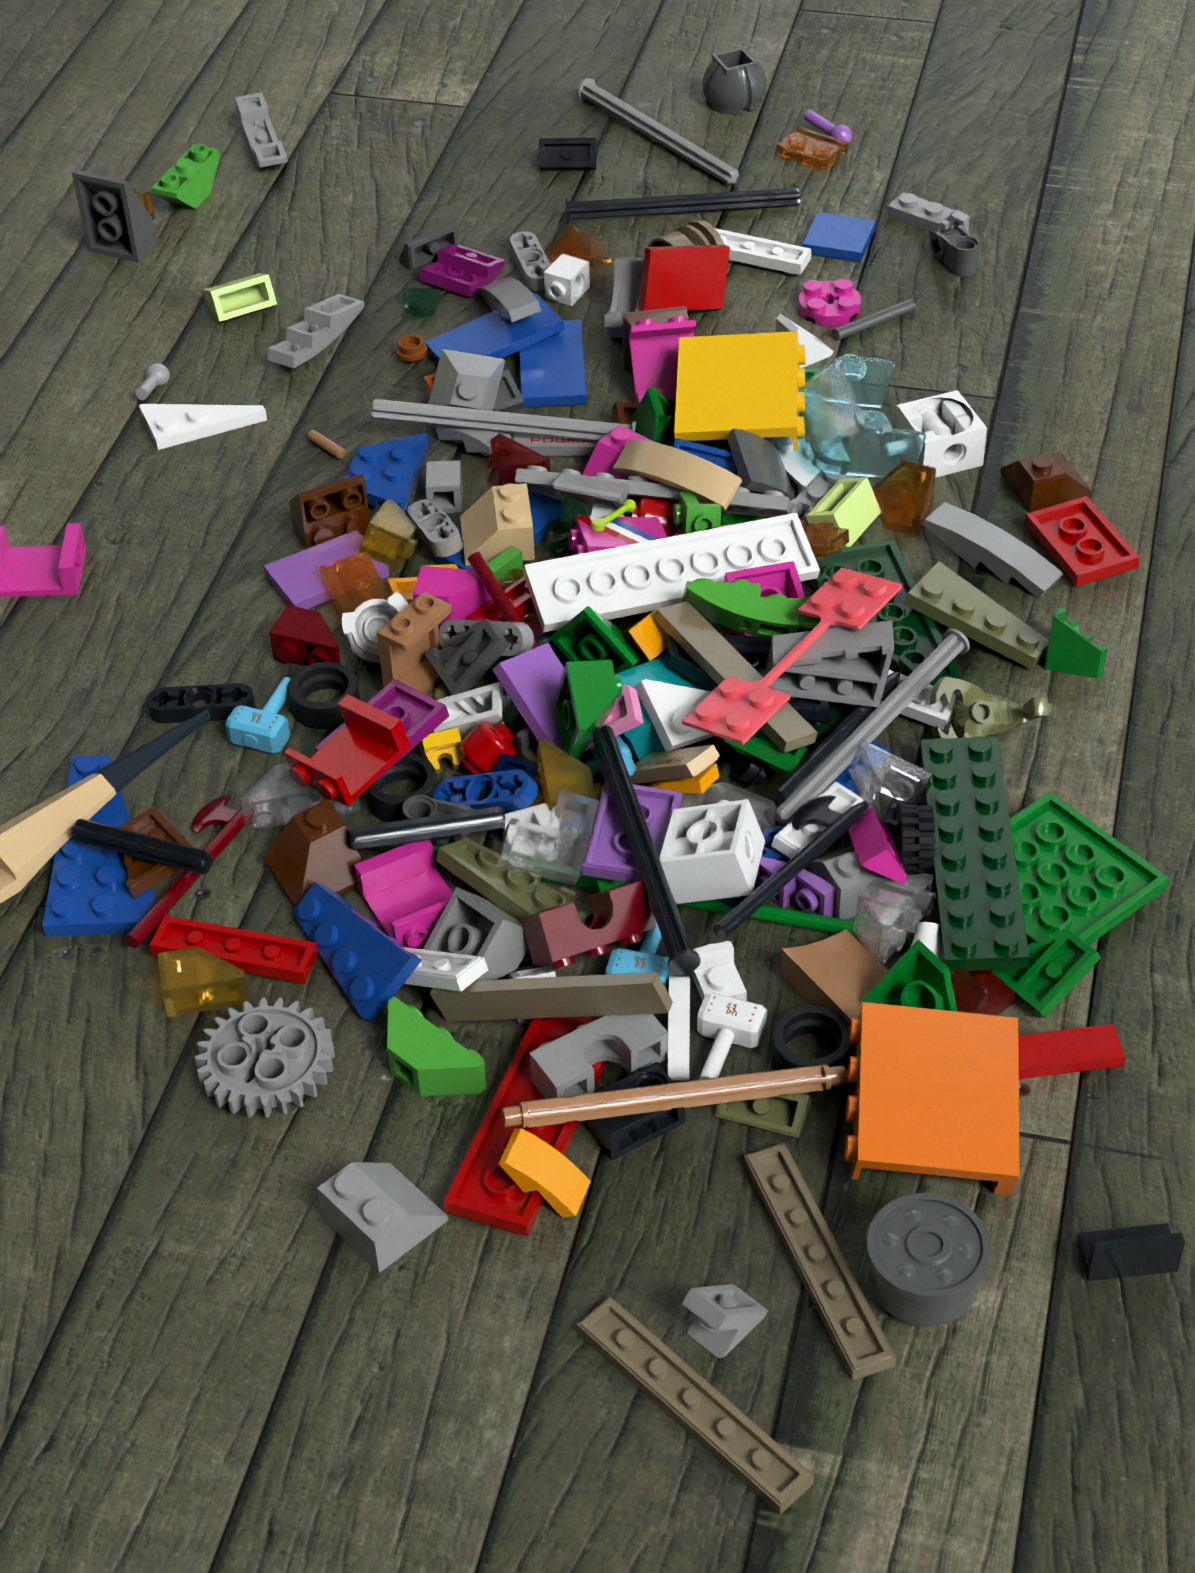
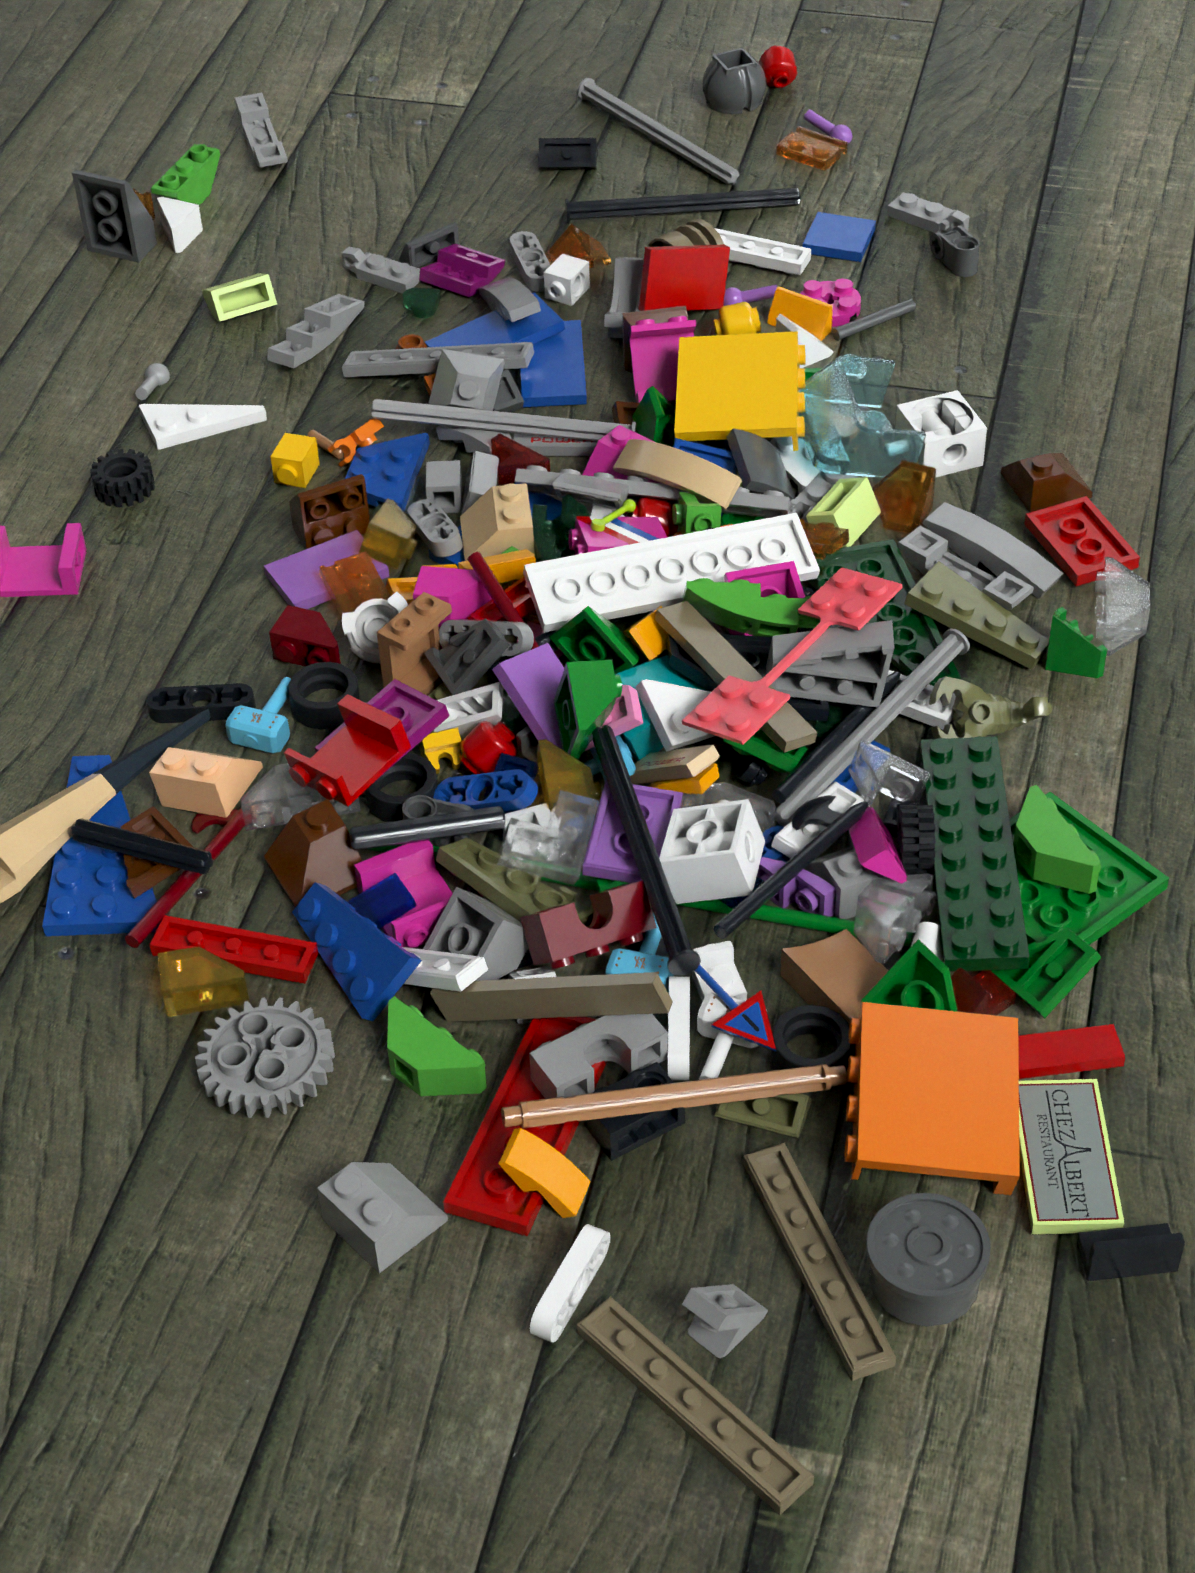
(122, 478): none -> black tyre
(180, 221): none -> white slope
(202, 780): none -> light nougat slope
(295, 460): none -> yellow brick
(360, 437): none -> orange plate
(380, 270): none -> light grey hinge
(384, 901): none -> clear blue tile
(427, 359): none -> light grey tile
(479, 477): none -> light grey slope
(507, 565): none -> light orange slope
(544, 539): none -> clear green slope
(570, 1283): none -> white beam
(734, 295): none -> medium lavender bar
(737, 319): none -> yellow head
(744, 1020): none -> piece
(778, 66): none -> red head
(803, 310): none -> light orange slope
(926, 548): none -> light grey slope
(1051, 846): none -> bright green slope
(1066, 1158): none -> light grey tile
(1122, 605): none -> clear slope

